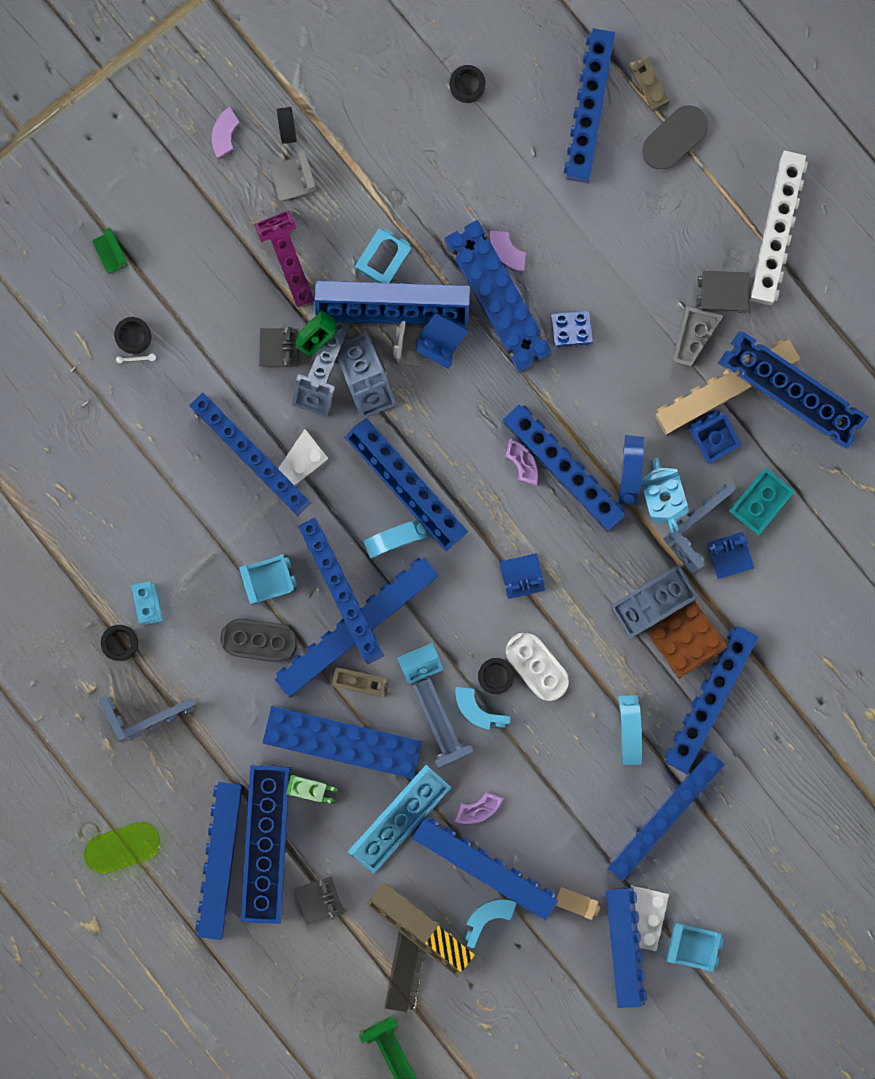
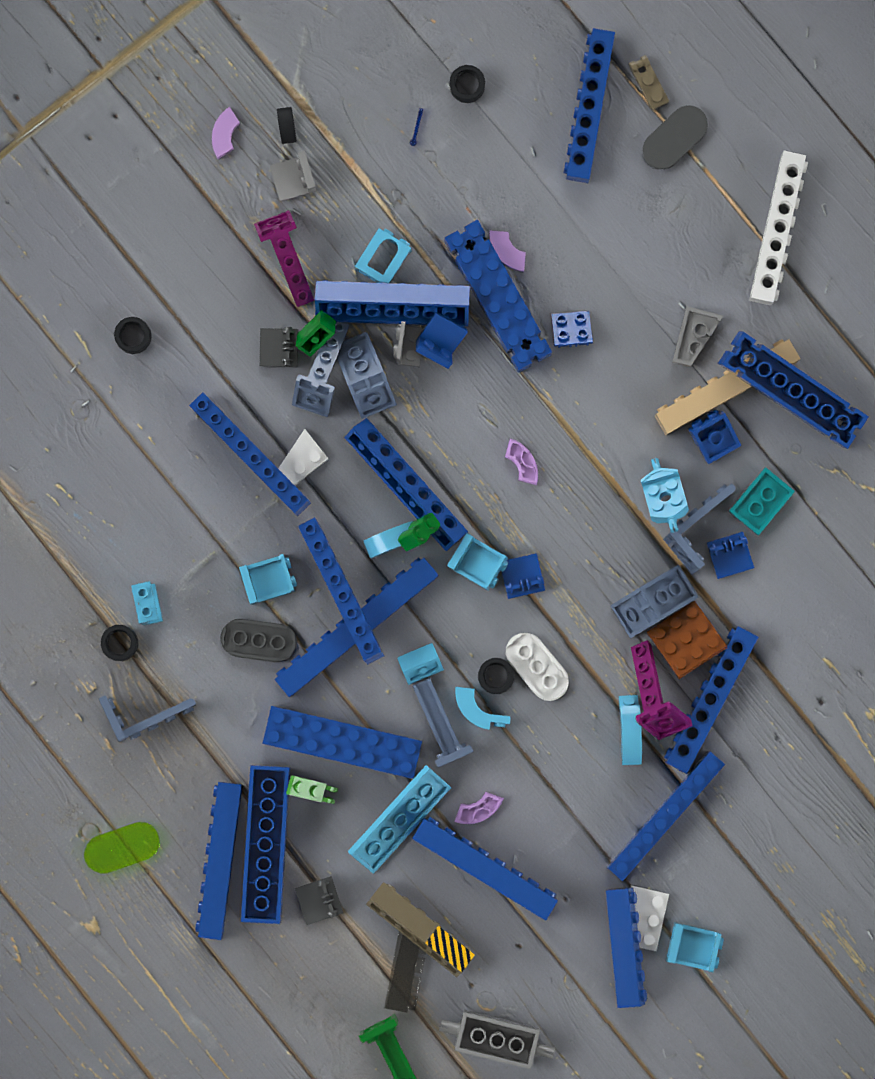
(110, 251): green panel -> none
(151, 357): white hinge -> none
(359, 682): dark tan plate -> none
(413, 142): none -> clear blue hinge
(419, 532): none -> green brick
(478, 562): none -> medium azure panel
(489, 910): medium azure arch -> none
(497, 1039): none -> light grey brick
(577, 903): tan bracket -> none
(606, 520): blue brick -> none
(631, 470): blue arch -> none
(658, 717): none -> magenta bracket
(723, 291): dark grey panel -> none

